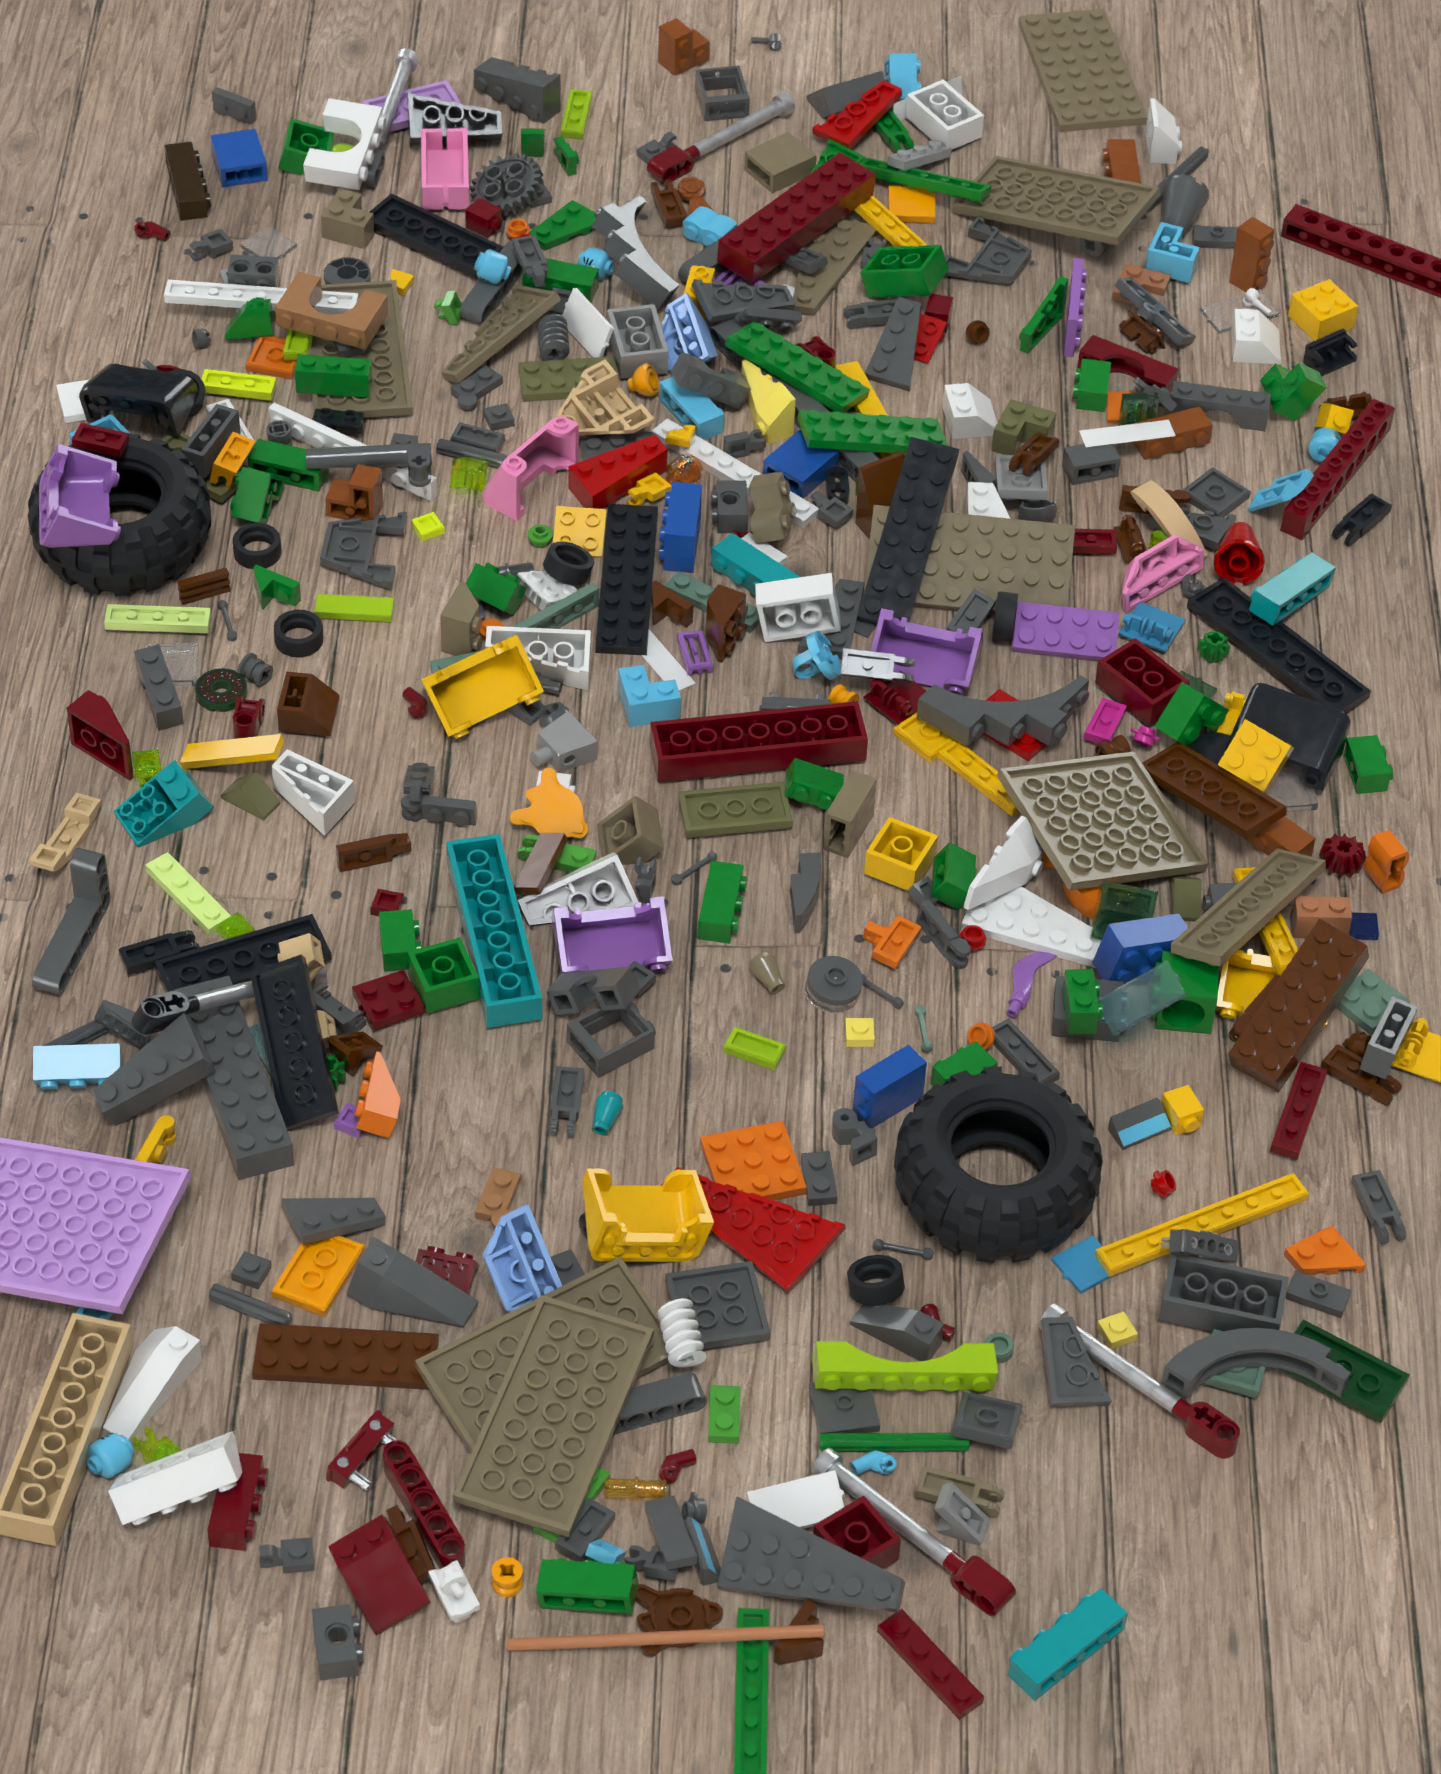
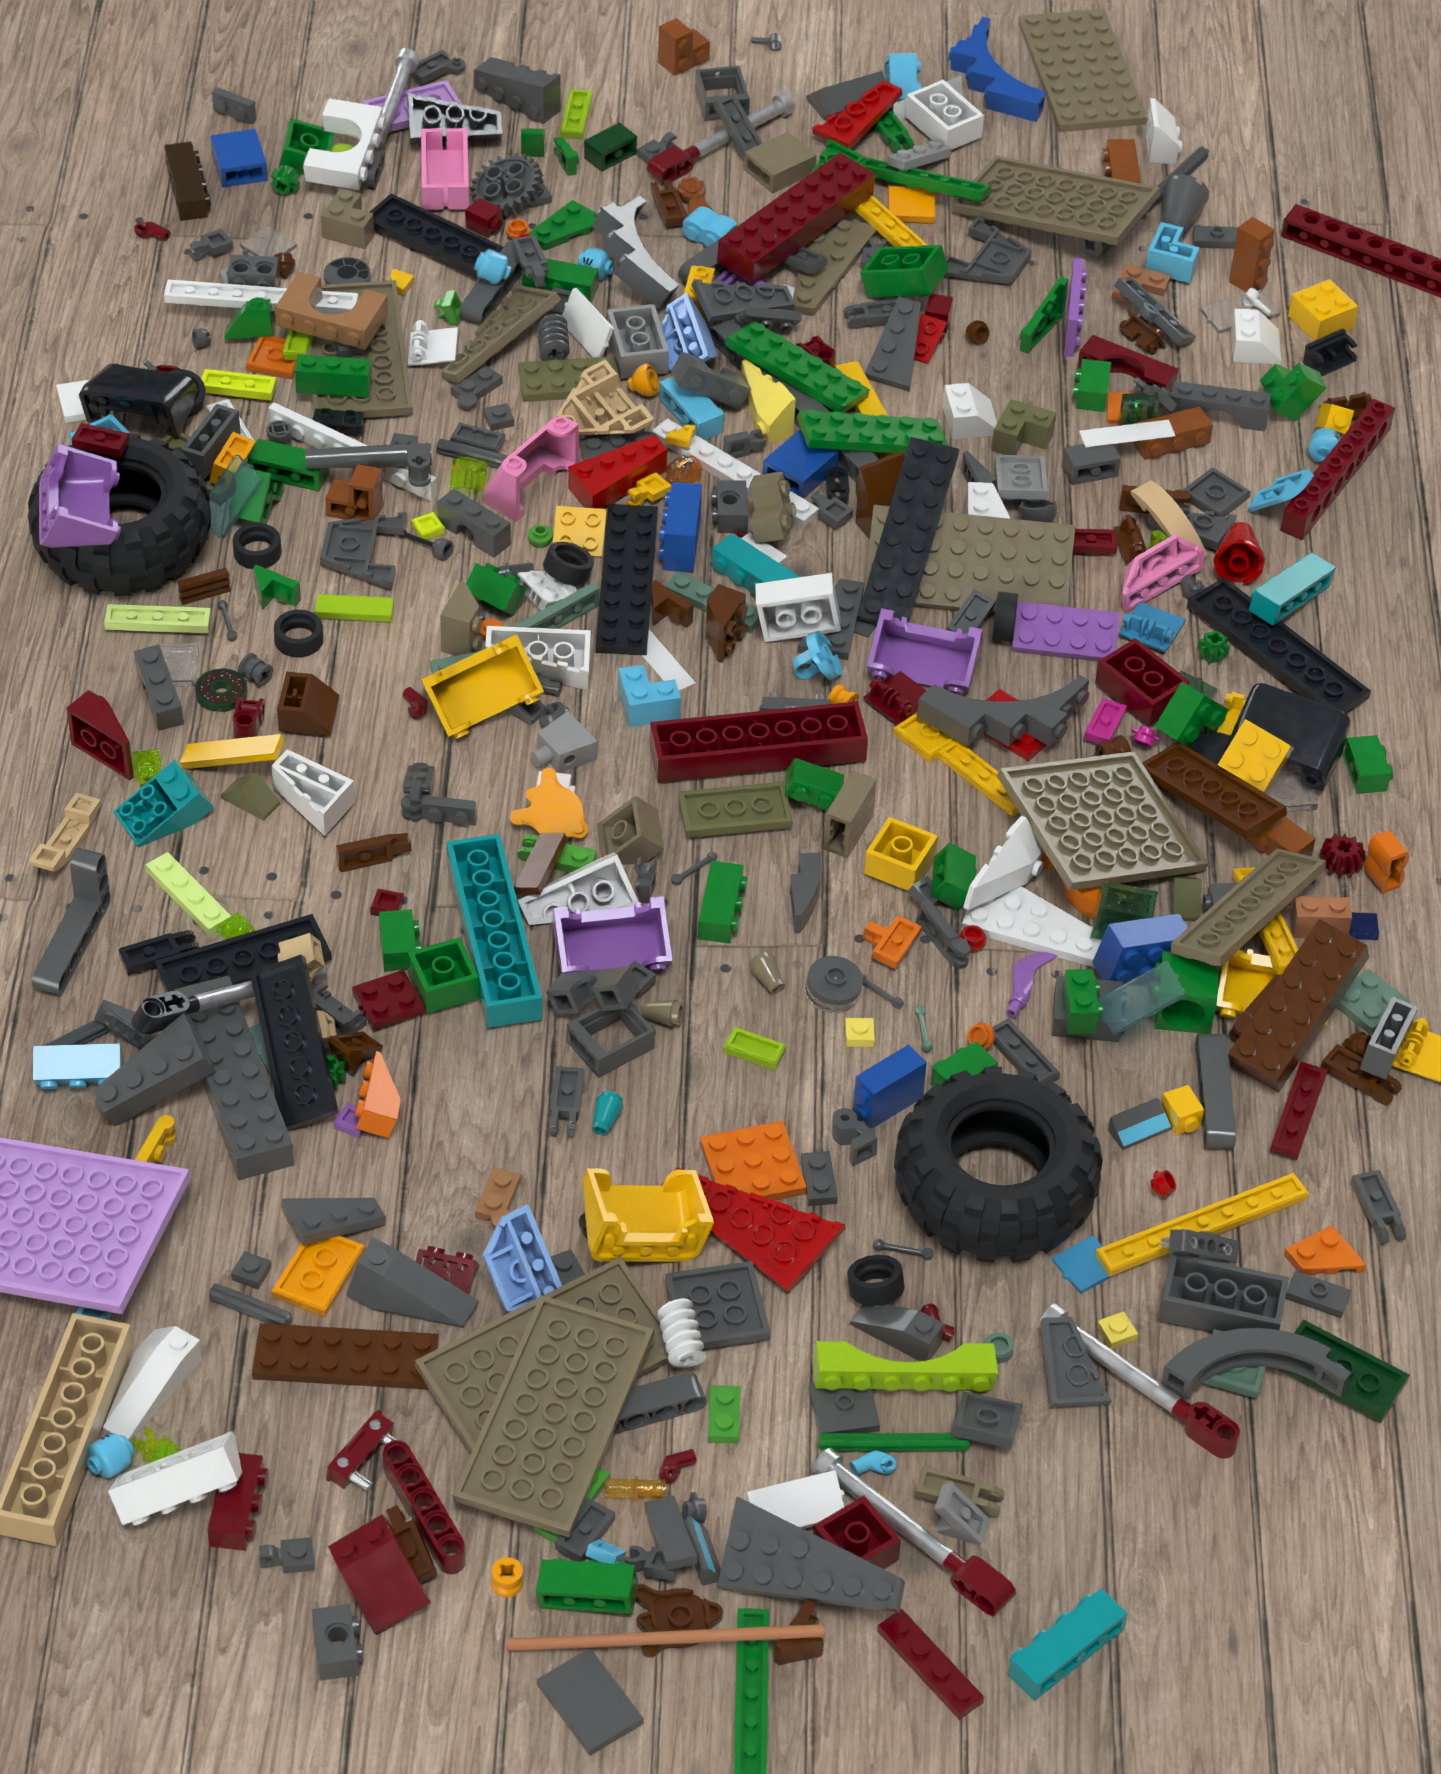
(232, 494): none -> clear light blue piece
(285, 179): none -> green gear
(286, 263): none -> reddish brown plate
(432, 345): none -> white hinge
(435, 66): none -> dark grey hinge
(440, 547): none -> dark grey hinge
(454, 1592): white hips -> none
(490, 531): none -> dark grey arch
(590, 1701): none -> dark grey tile
(610, 147): none -> dark green brick
(664, 1012): none -> dark tan cone
(697, 665): medium lavender tile -> none
(737, 123): none -> dark grey plate
(874, 665): hinge -> none
(985, 76): none -> blue arch
(1033, 453): reddish brown hinge -> none
(1215, 1090): none -> dark grey beam
(1362, 518): black hinge -> none

